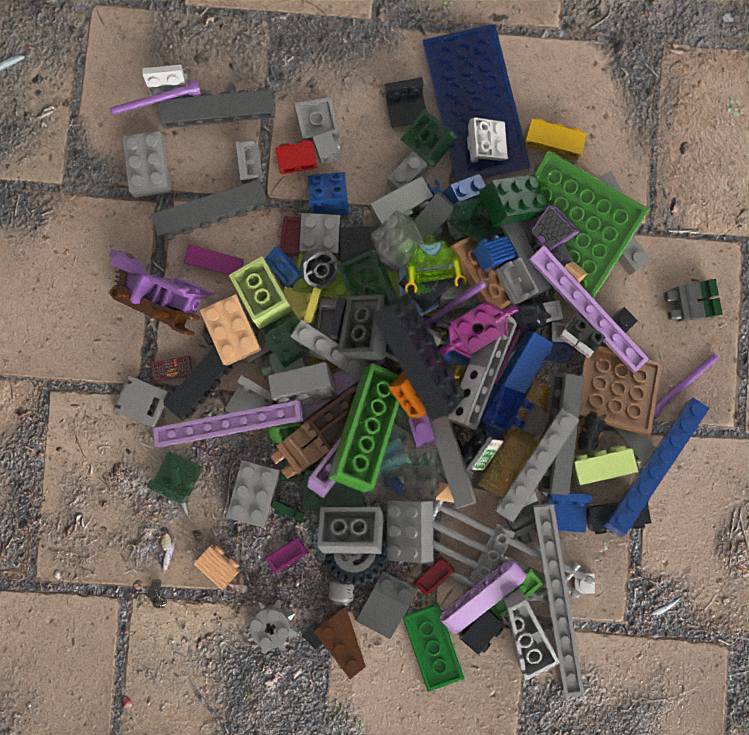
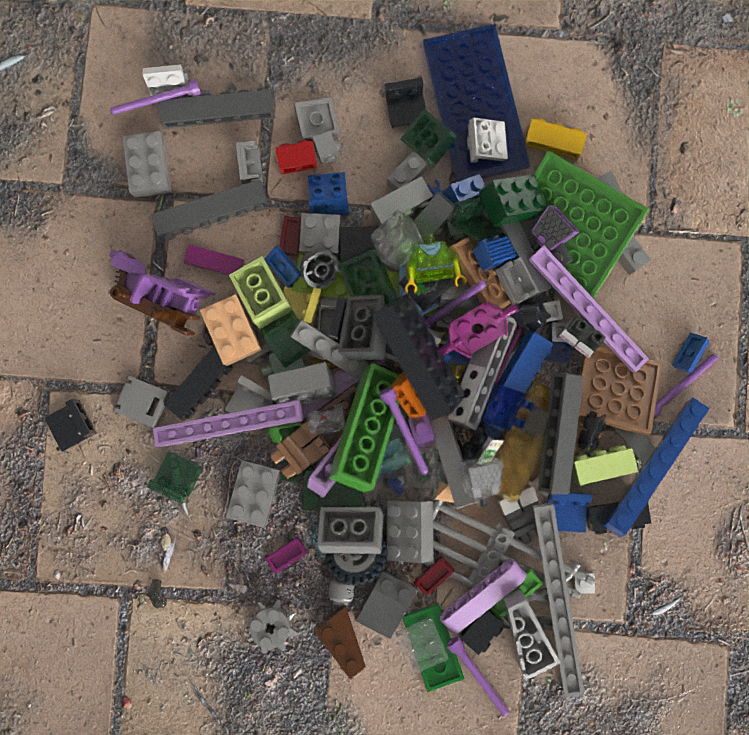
(70, 425): none -> black bracket
(171, 368): tile -> none
(217, 566): light nougat brick -> none
(284, 509): dark green plate -> none
(311, 637): black tile -> none
(326, 421): none -> clear leg
(389, 397): none -> medium lavender piece
(421, 645): none -> clear brick
(456, 646): none -> medium lavender piece
(481, 478): none -> torso
(537, 465): light grey plate -> none
(576, 271): light nougat slope -> none
(624, 319): black brick -> none
(687, 304): dark grey hips -> none
(690, 352): none -> blue plate

